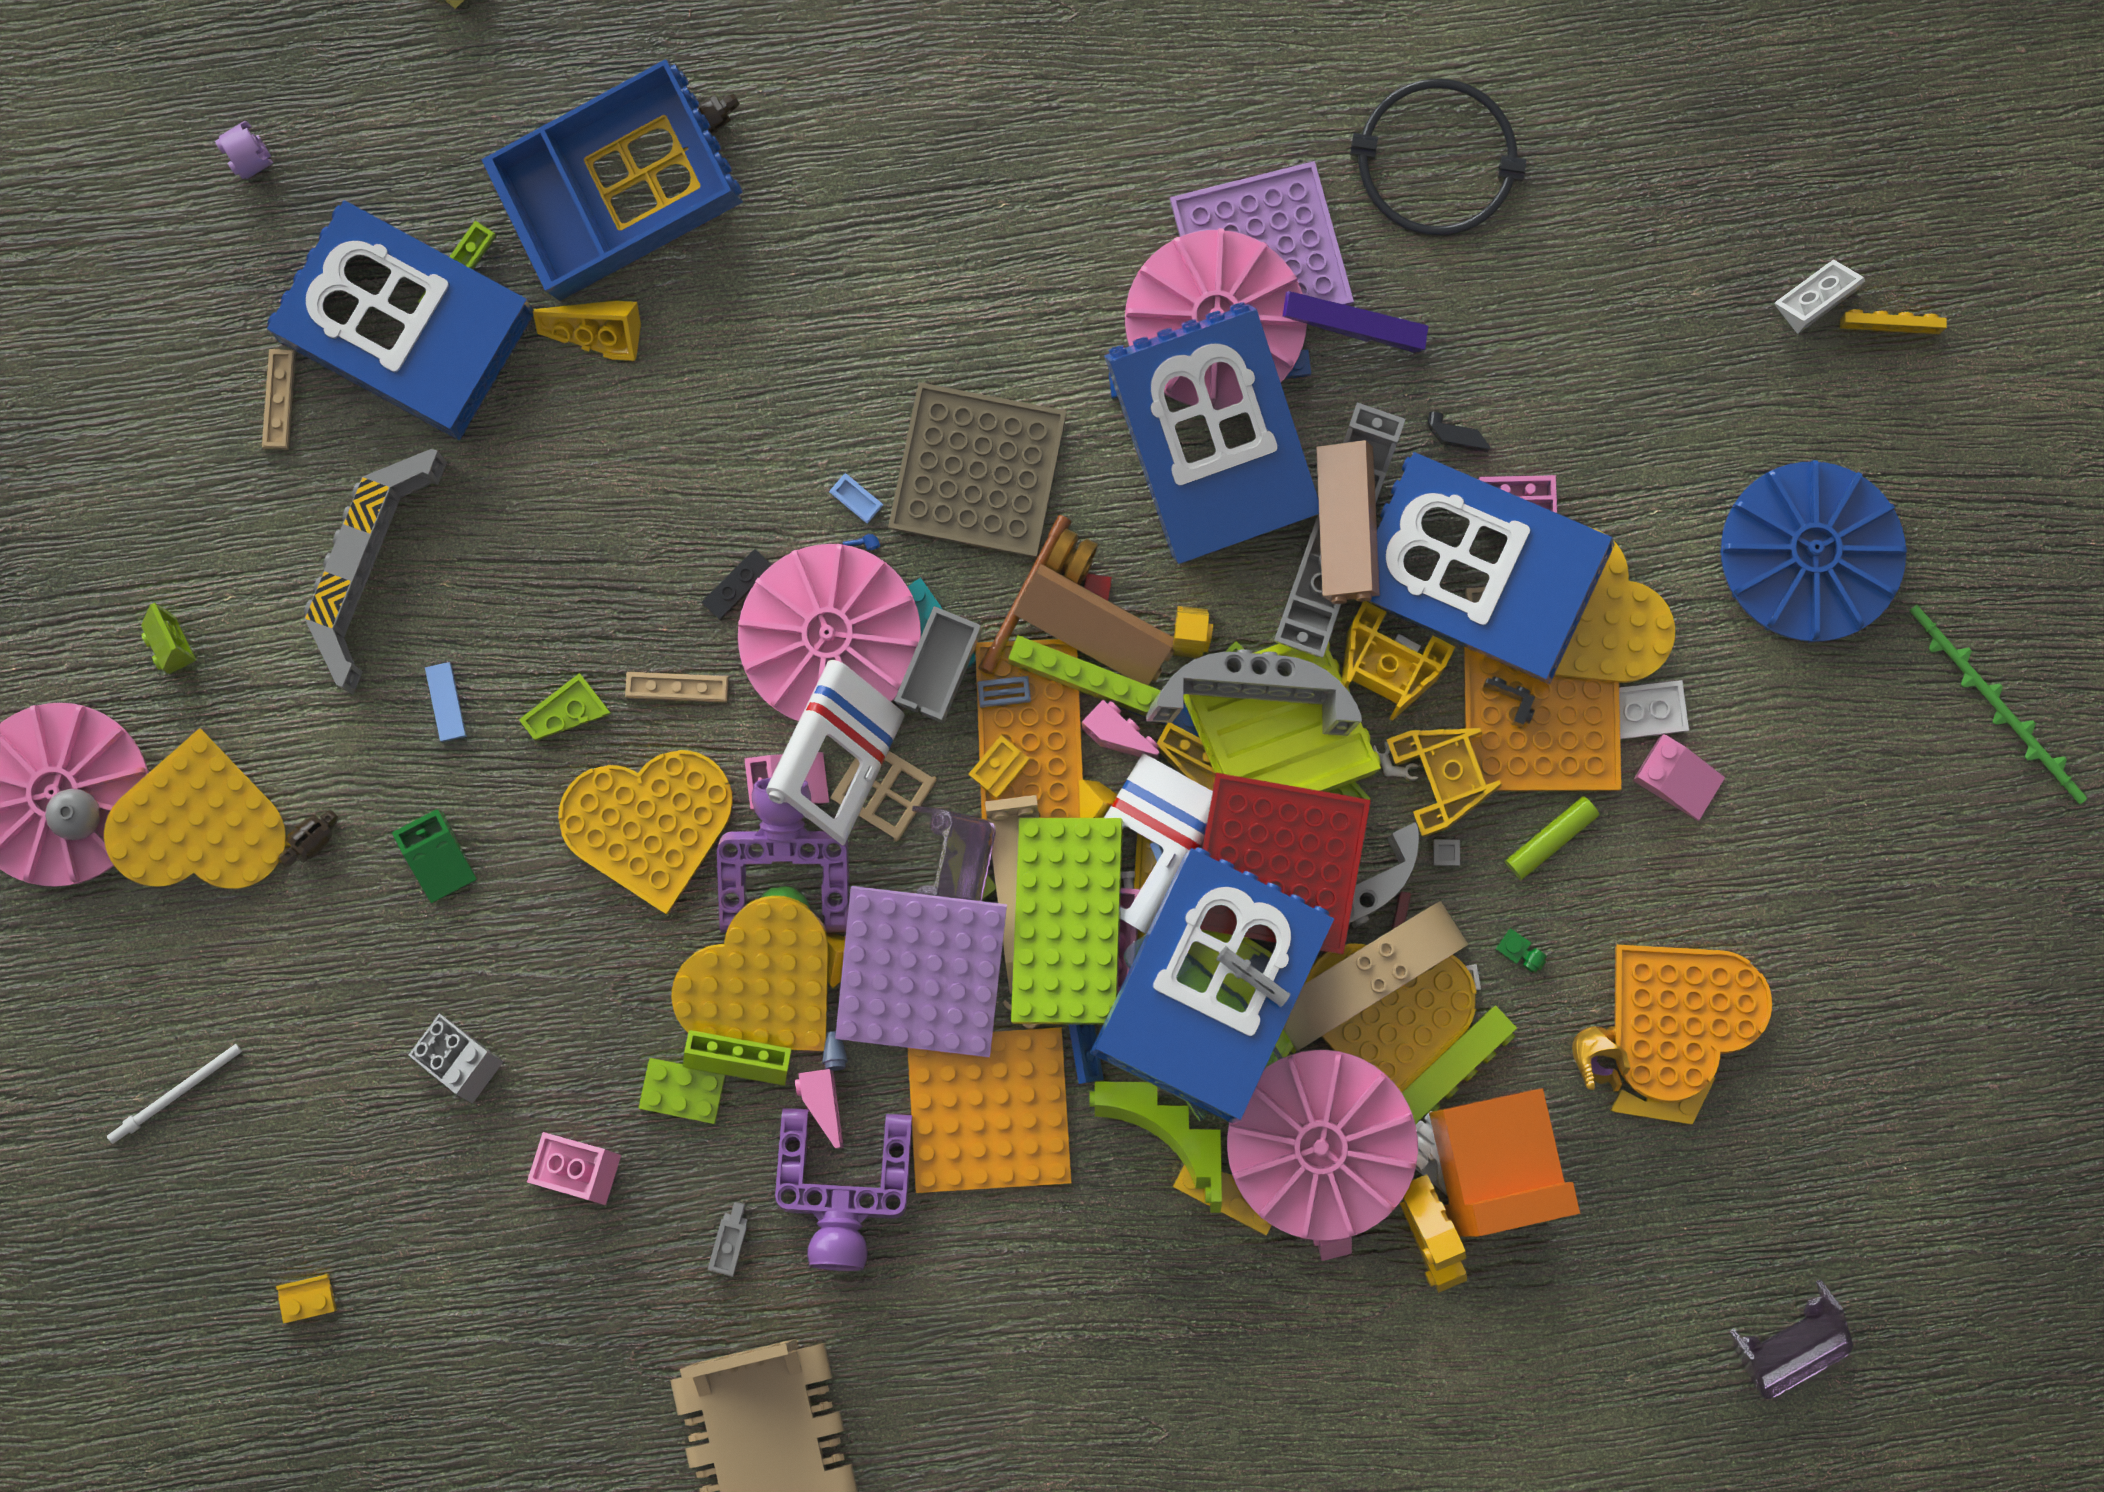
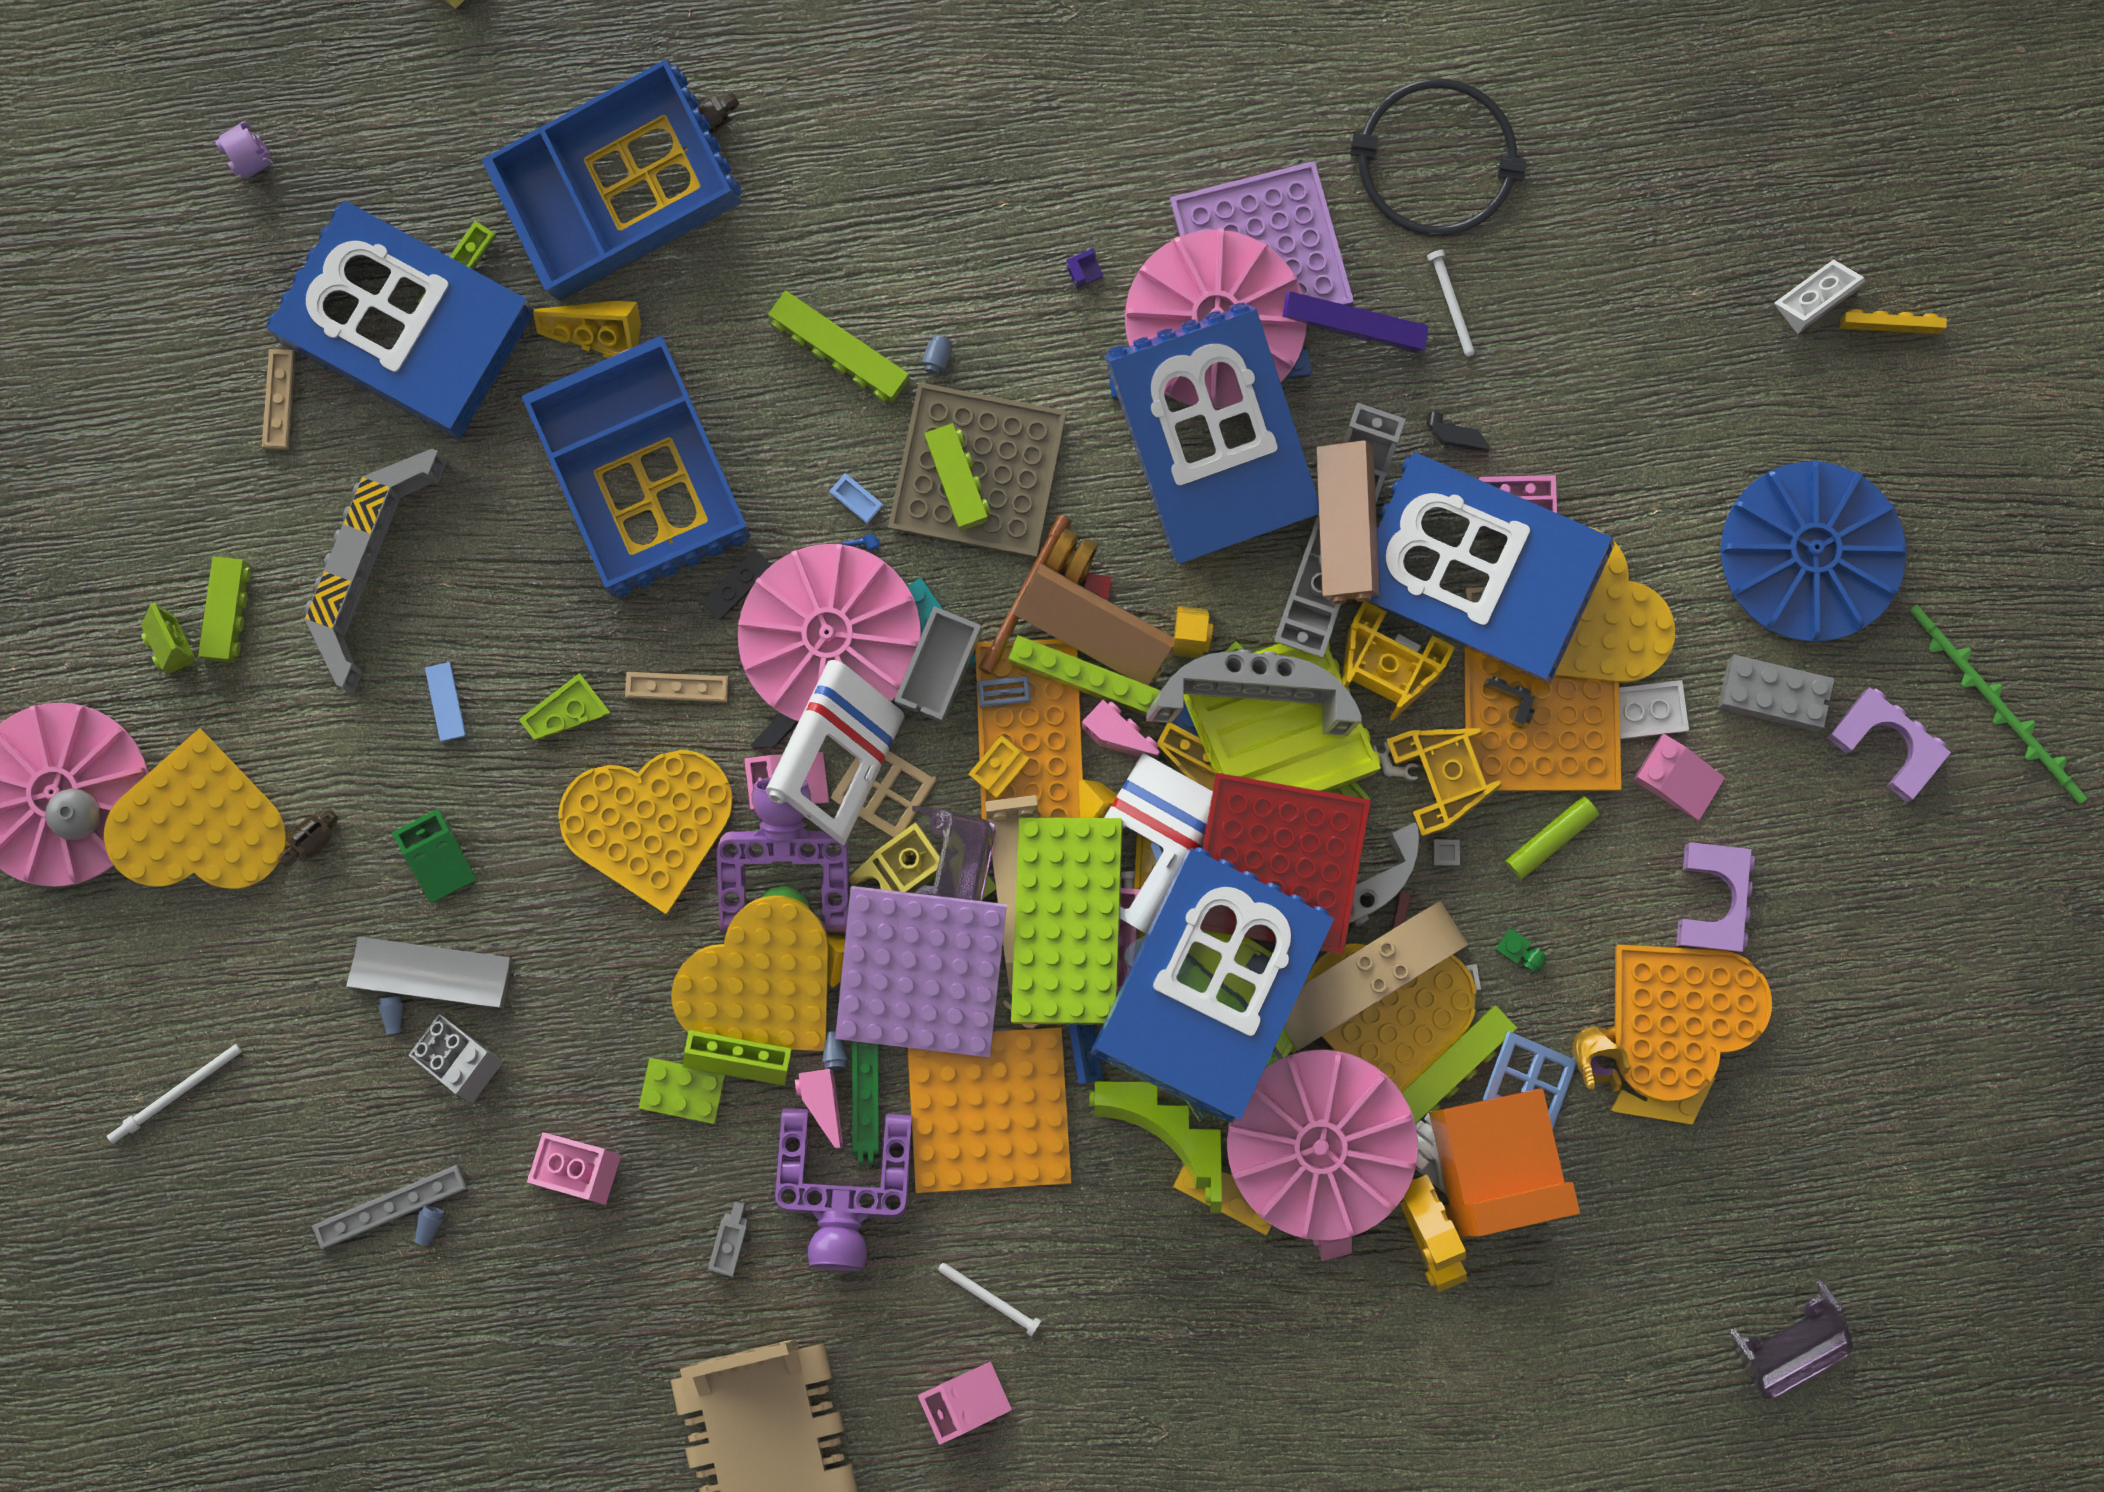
(224, 609): none -> lime brick
(306, 1298): yellow plate -> none
(389, 1207): none -> light grey tile
(391, 1013): none -> sand blue cone
(428, 1224): none -> sand blue cone
(430, 972): none -> light grey arch
(614, 418): none -> blue panel
(774, 733): none -> black piece
(838, 347): none -> lime brick
(865, 1100): none -> green hinge
(891, 860): none -> light yellow brick
(937, 354): none -> sand blue brick
(956, 478): none -> lime brick
(964, 1402): none -> bright pink slope
(990, 1298): none -> white bar
(1084, 268): none -> dark purple panel
(1276, 993): light grey pin -> none
(1437, 258): none -> white bar
(1541, 1052): none -> light blue window
(1733, 867): none -> lavender arch
(1775, 693): none -> light grey piece
(1924, 752): none -> lavender arch

